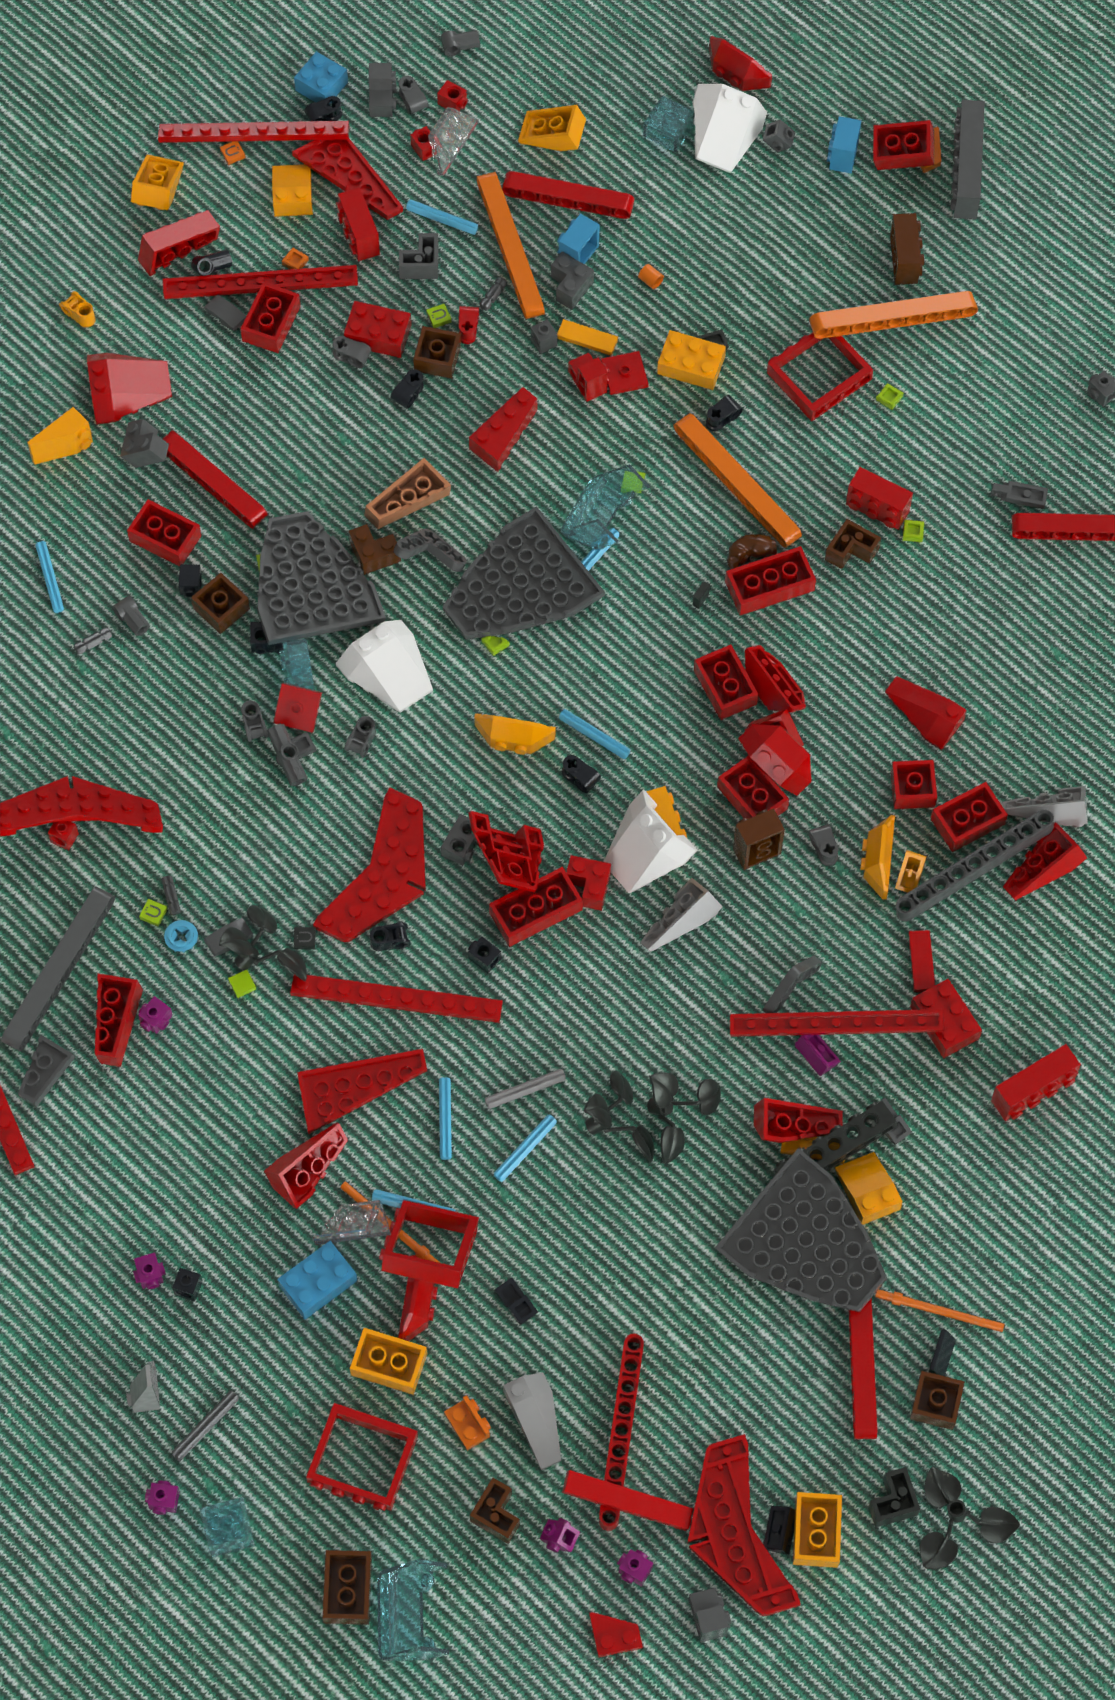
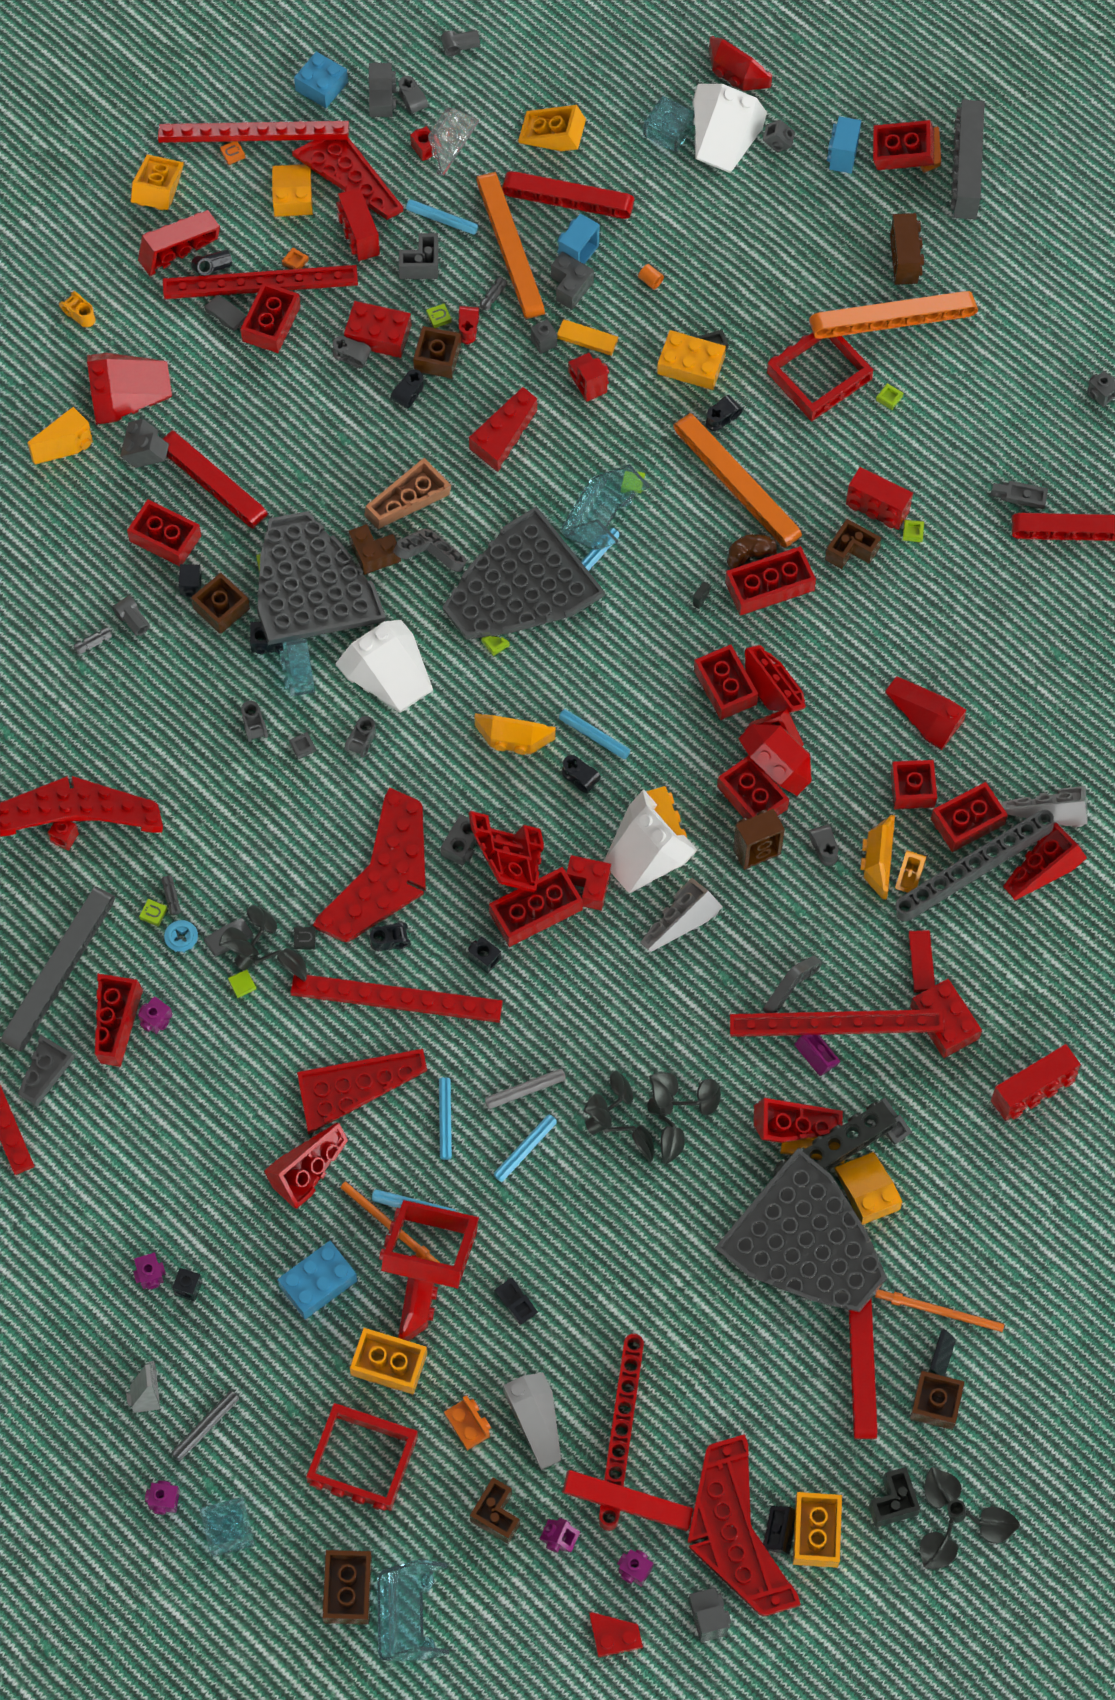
(49, 577): medium azure axle -> none
(283, 744): dark grey piece -> none
(297, 707): red plate -> none
(323, 111): black piece -> none
(354, 1223): clear wing -> none
(452, 96): red brick -> none
(625, 373): red plate -> none

